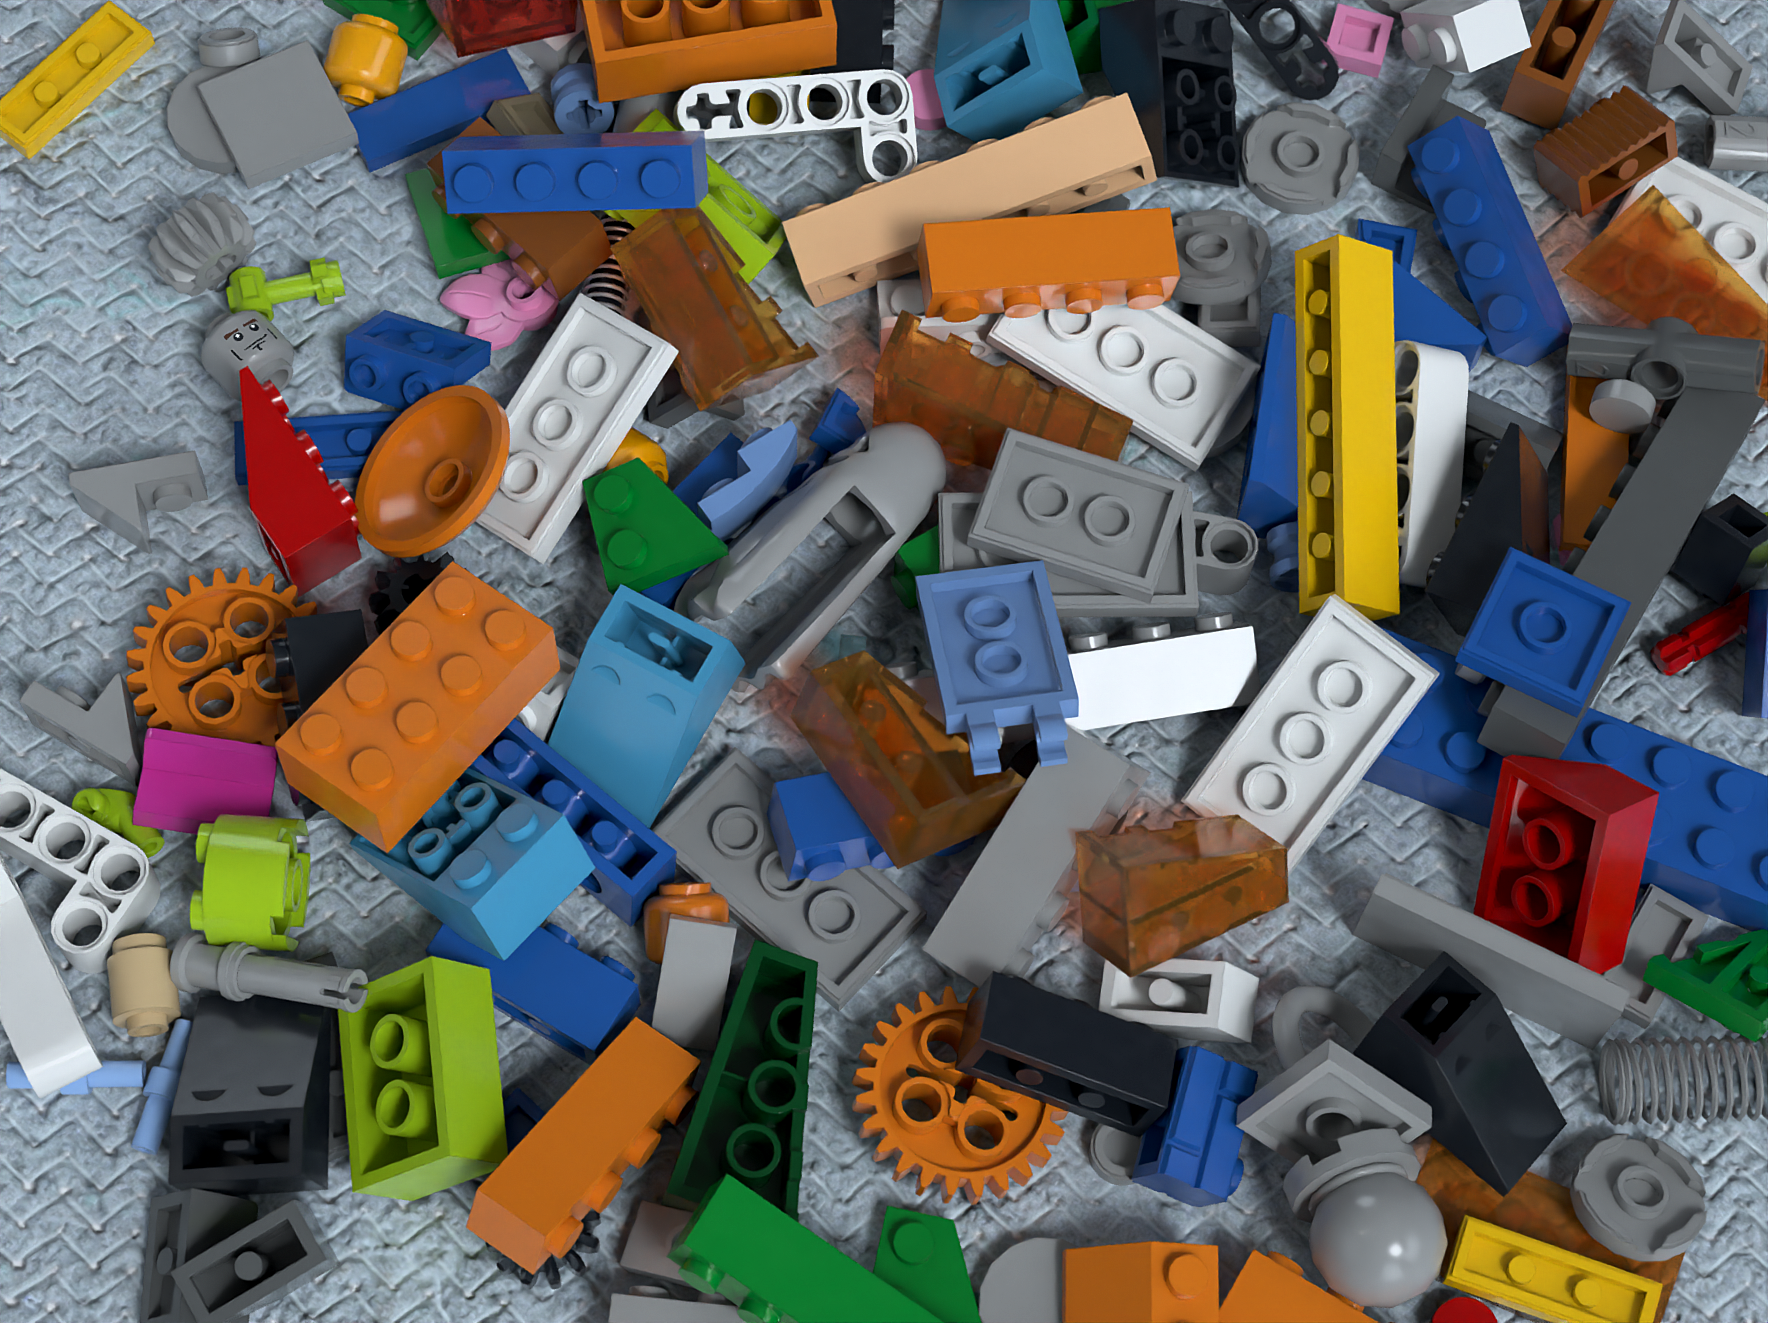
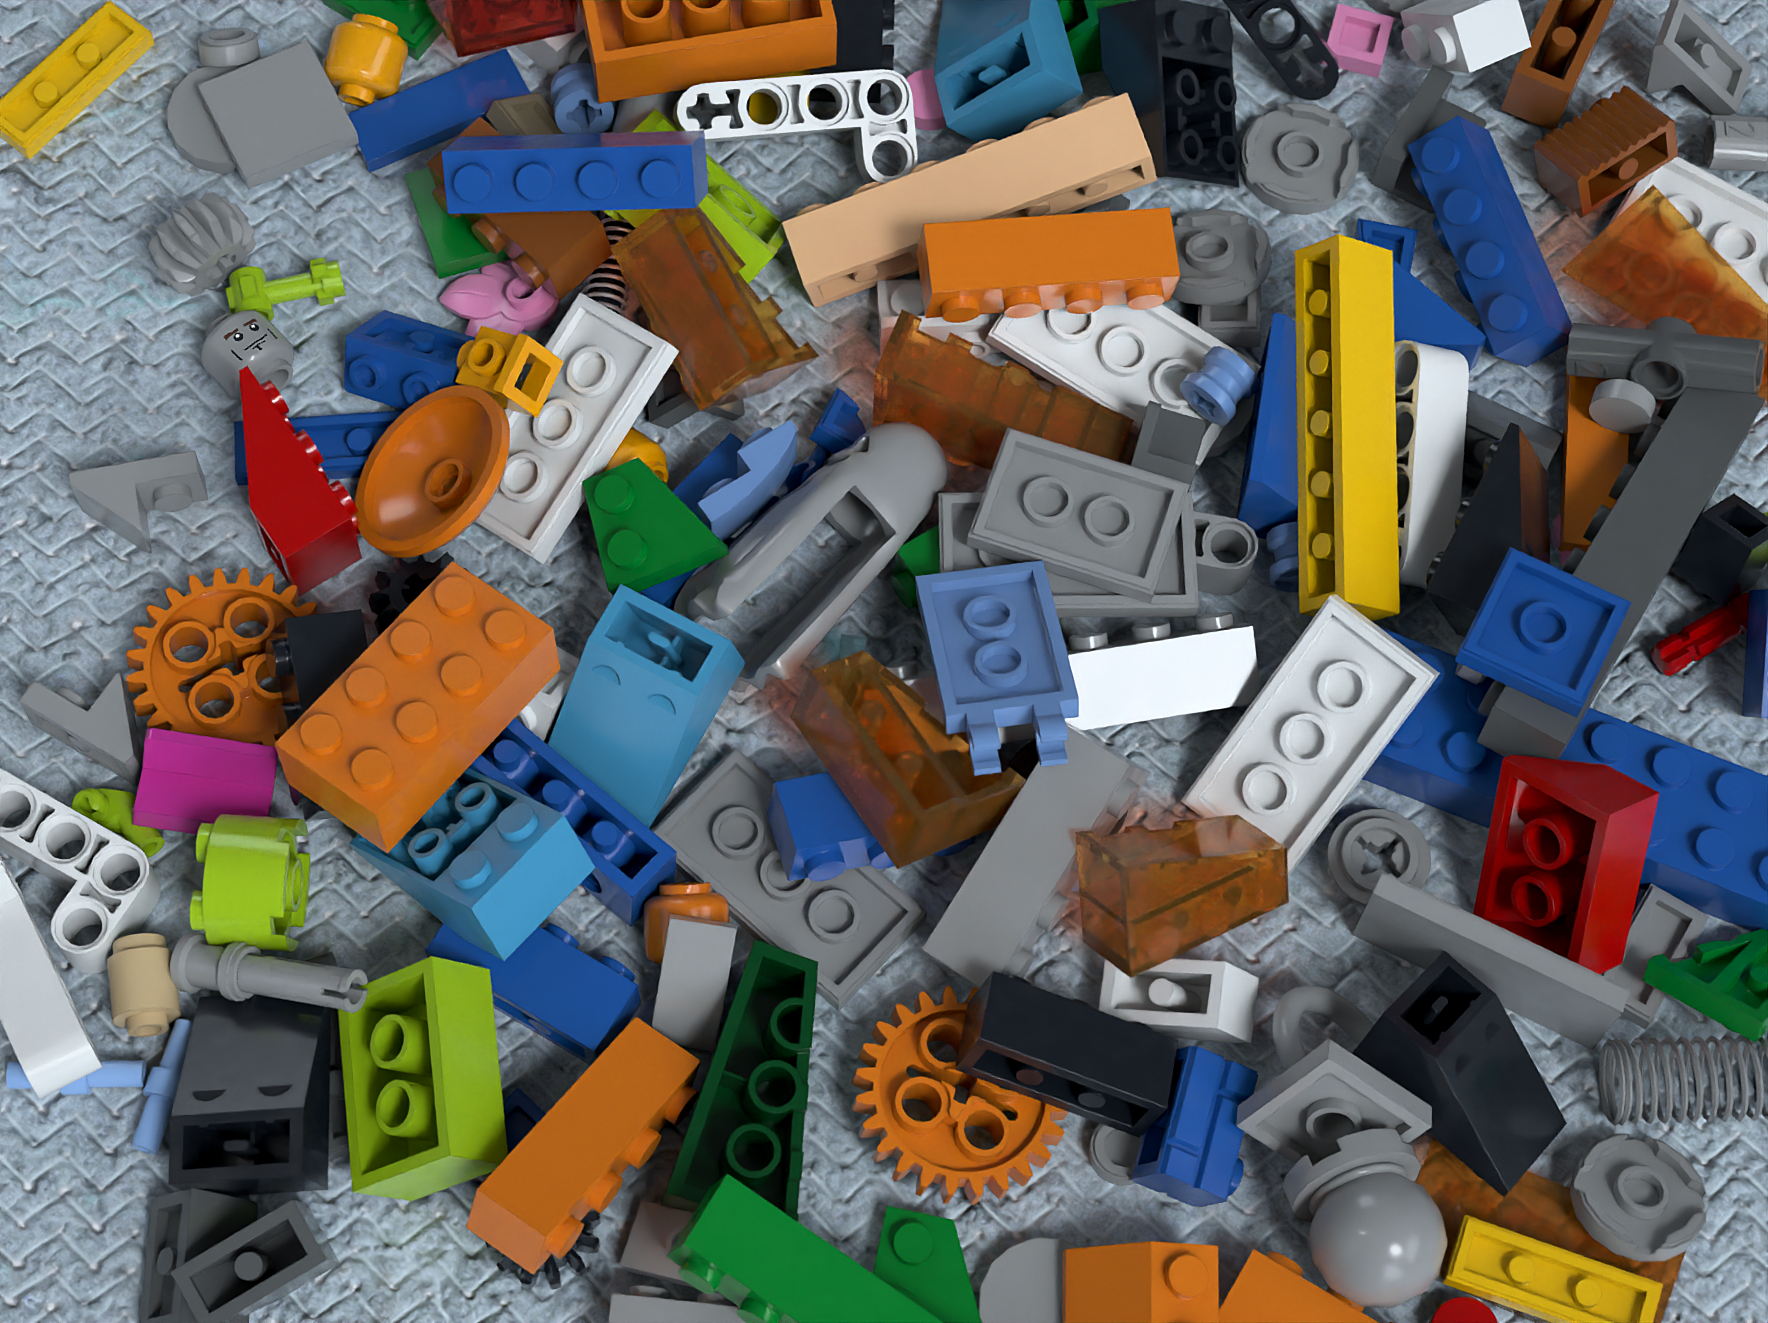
(496, 362): none -> light orange brick
(1168, 443): none -> dark grey panel
(1219, 385): none -> medium blue wheel
(1376, 831): none -> light grey gear

